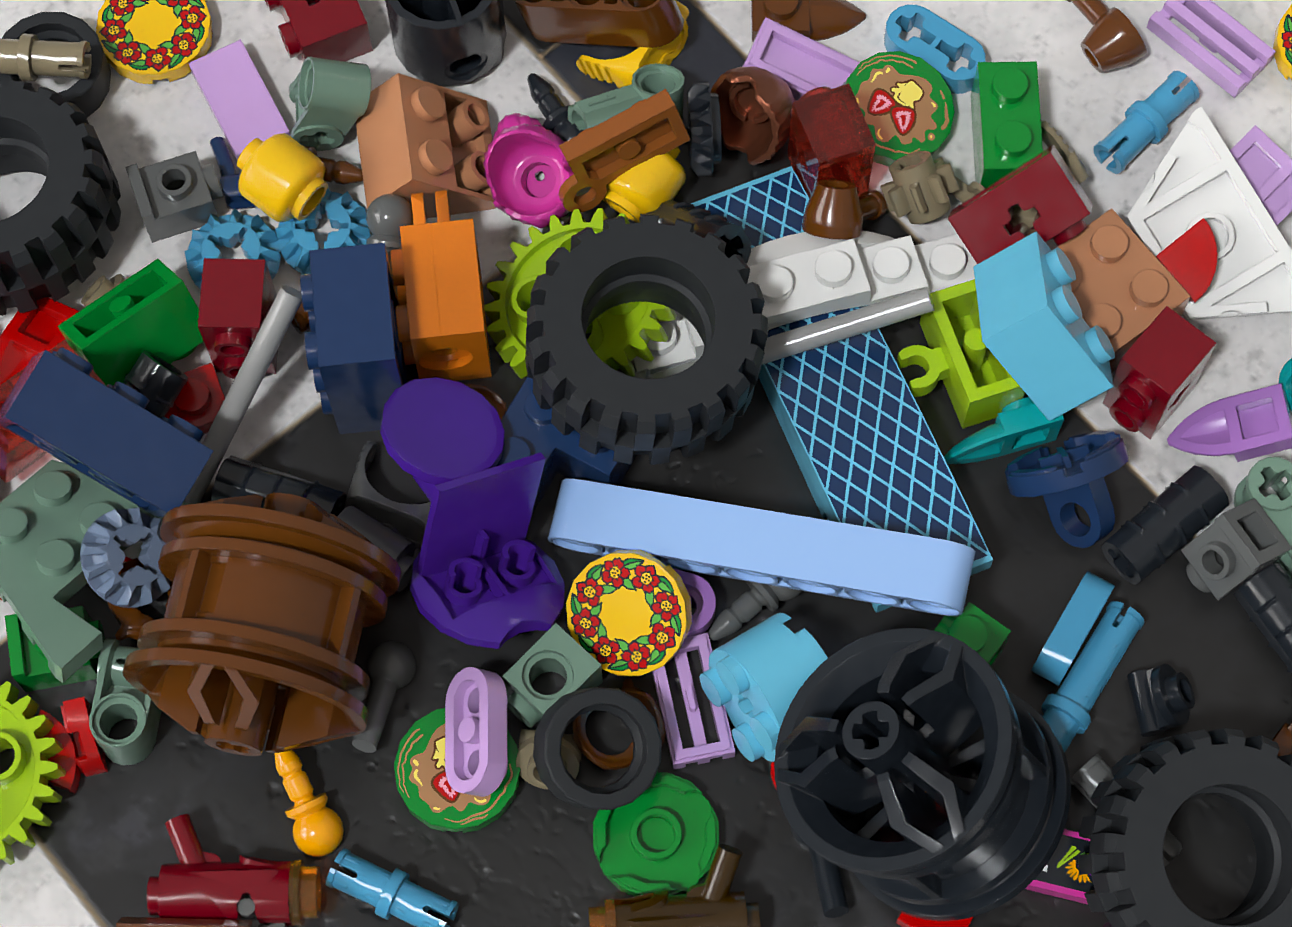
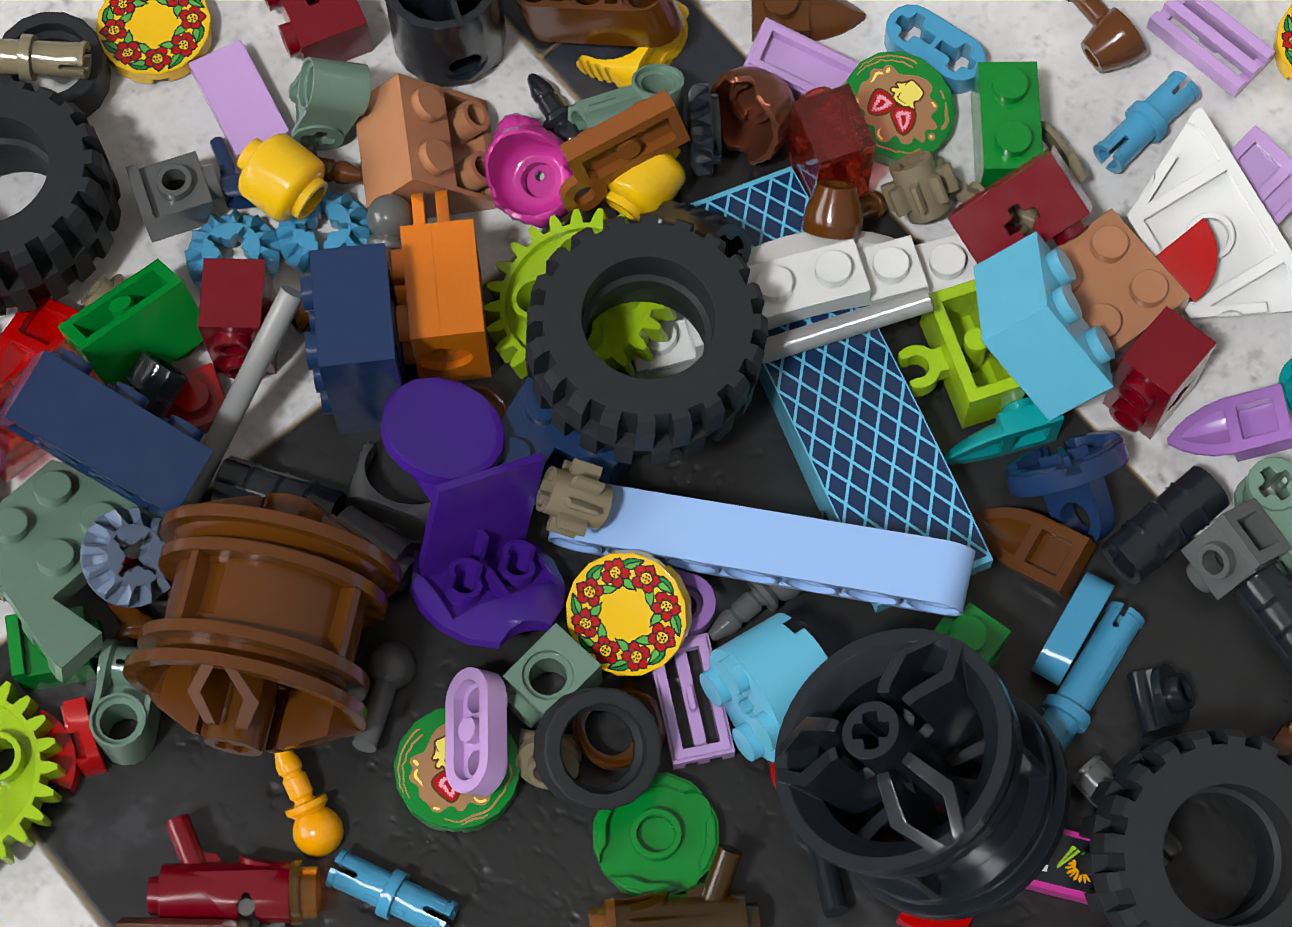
(574, 498): none -> dark tan gear
(1035, 547): none -> reddish brown plate

